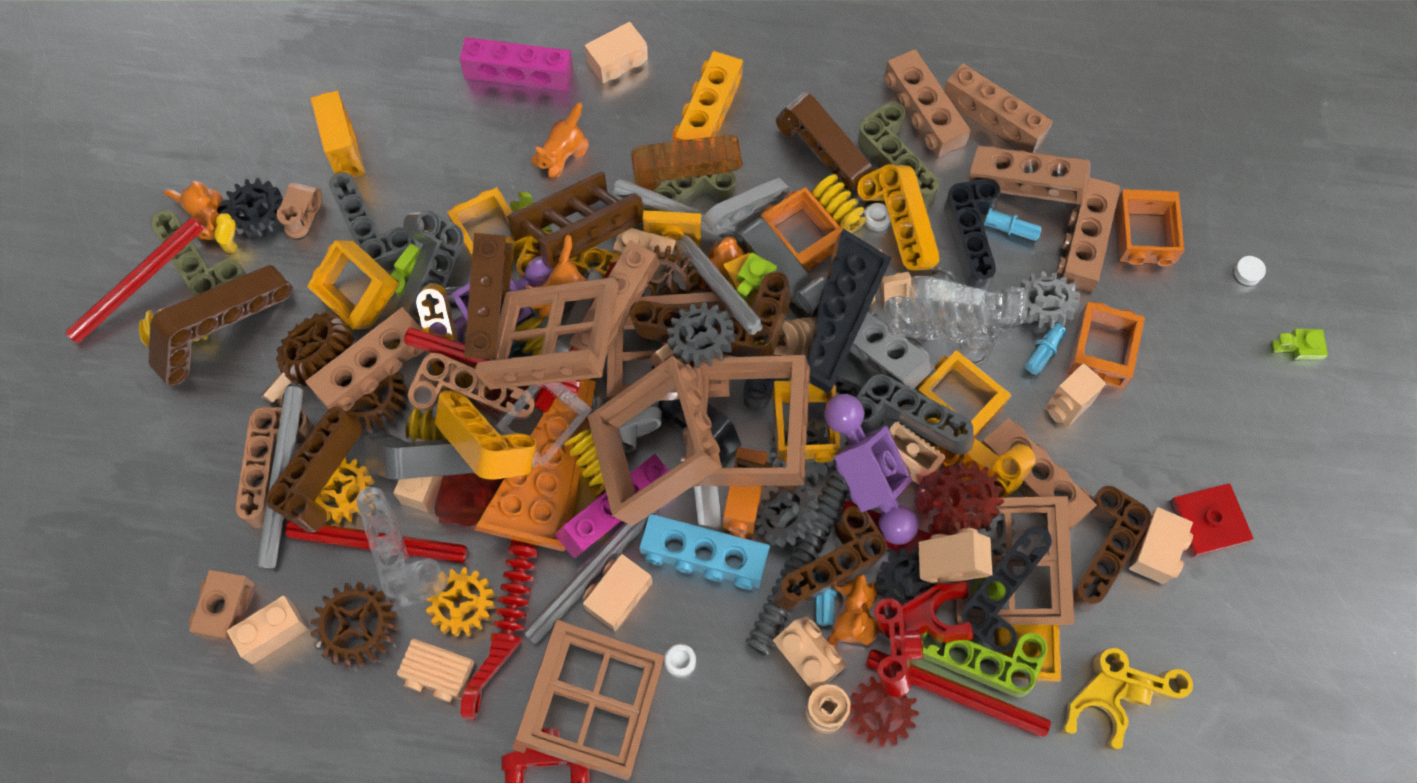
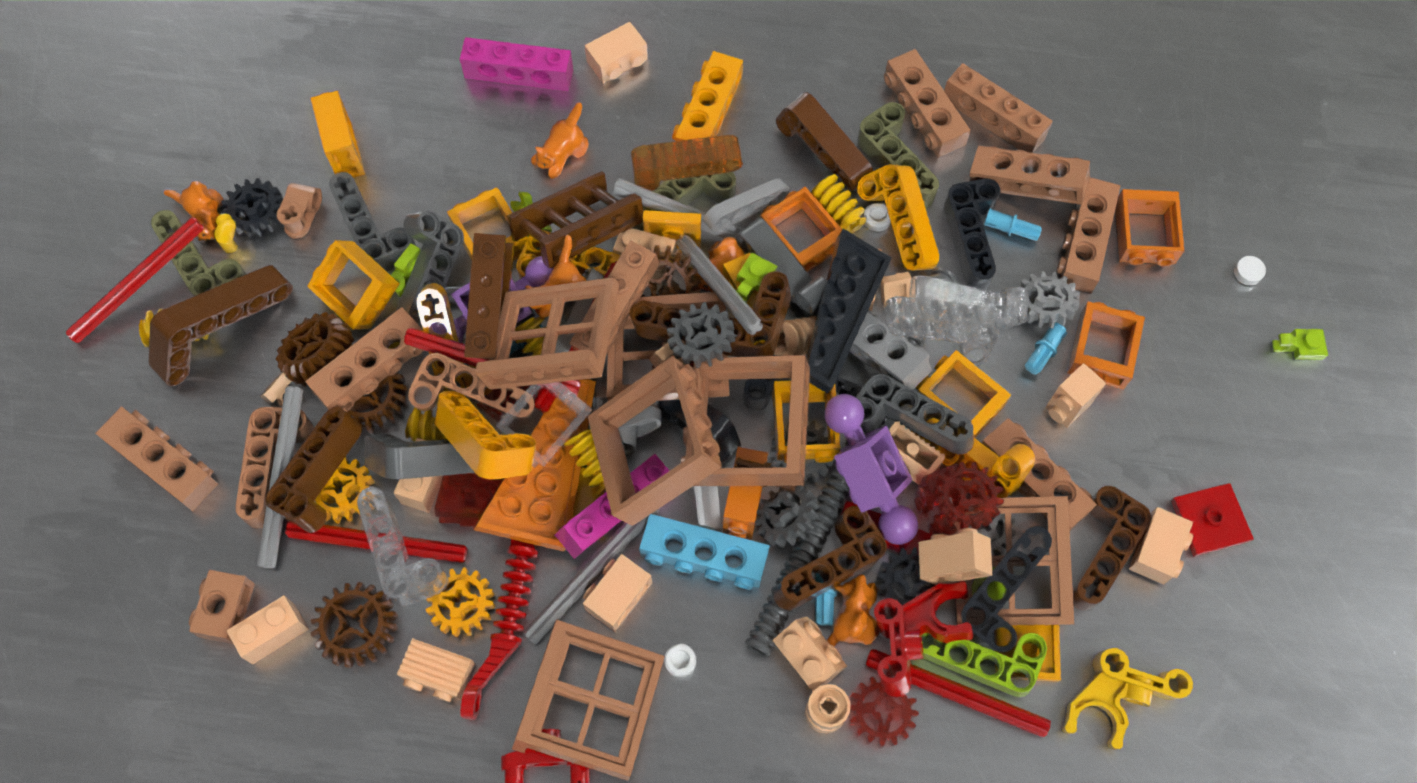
(121, 433): none -> nougat brick

